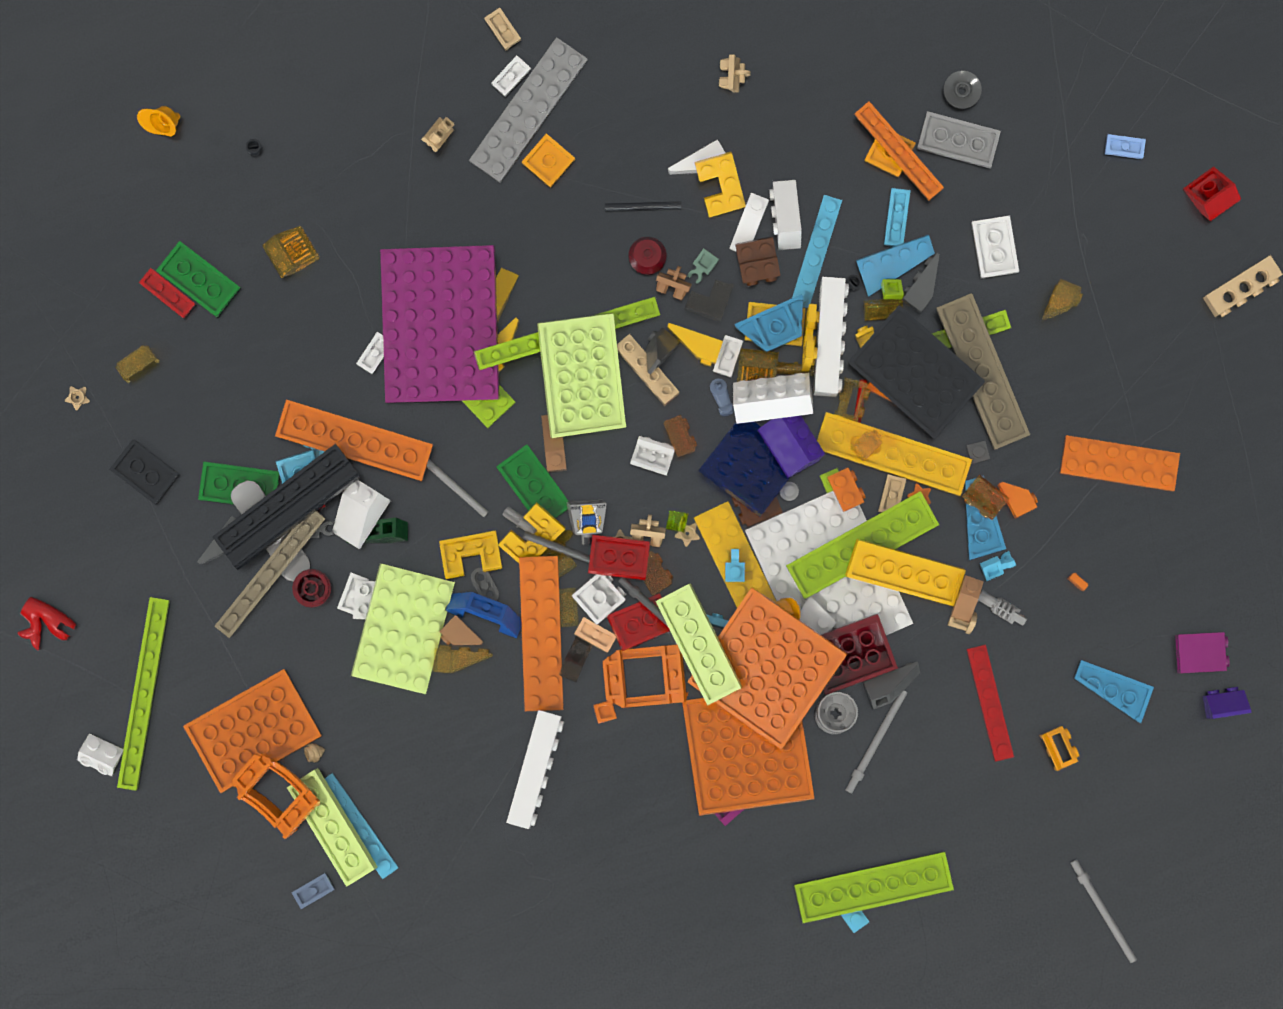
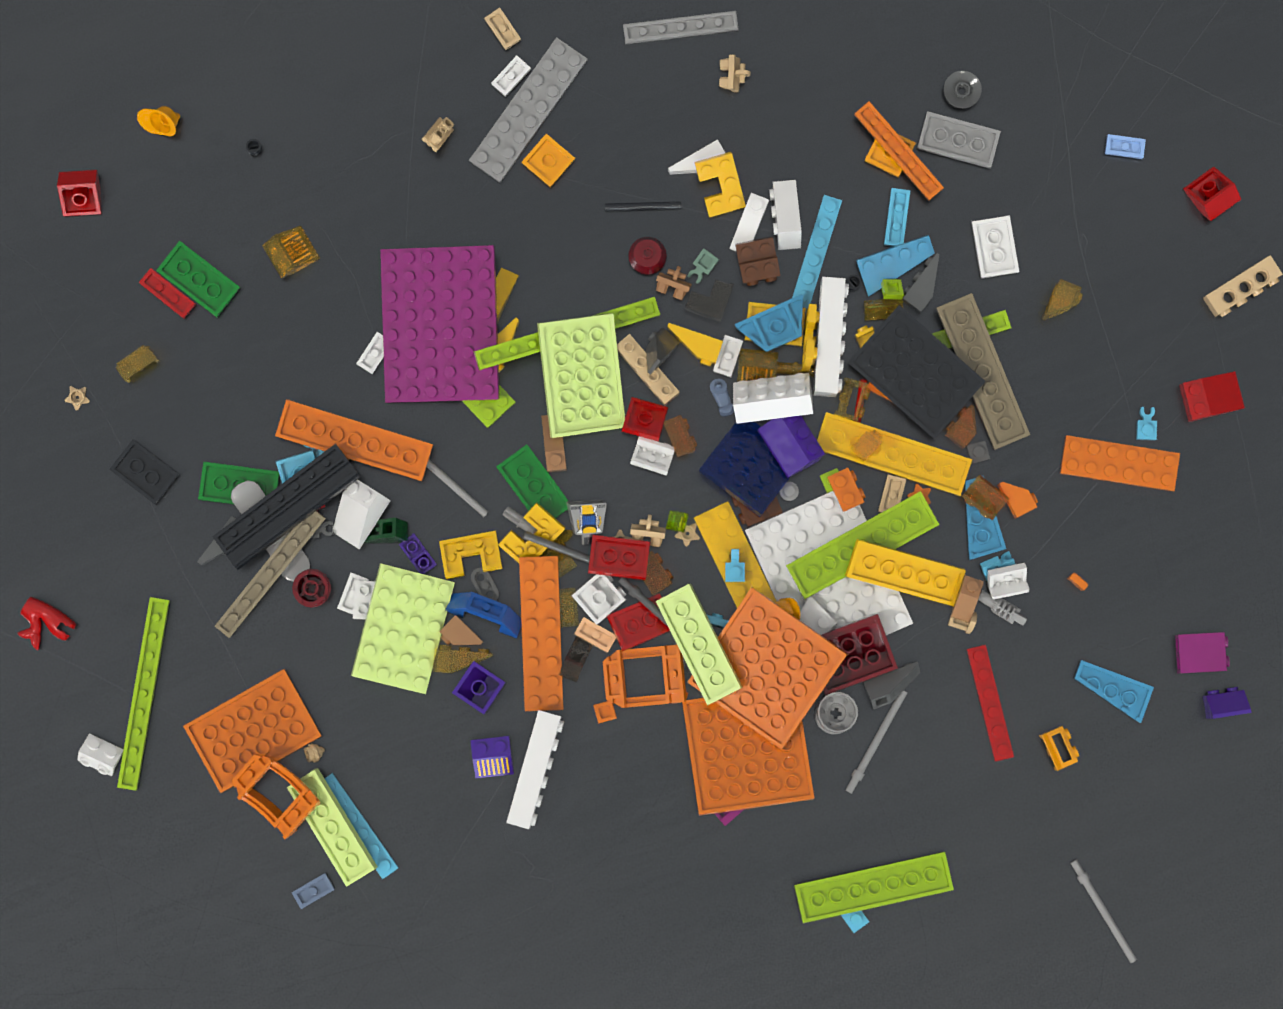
(79, 192): none -> red slope
(417, 554): none -> dark purple slope
(479, 687): none -> dark purple slope
(492, 757): none -> dark purple slope
(645, 419): none -> red tile
(680, 27): none -> light grey tile
(964, 428): none -> clear orange slope
(1007, 581): none -> white bracket
(1146, 428): none -> medium azure plate
(1211, 396): none -> red slope

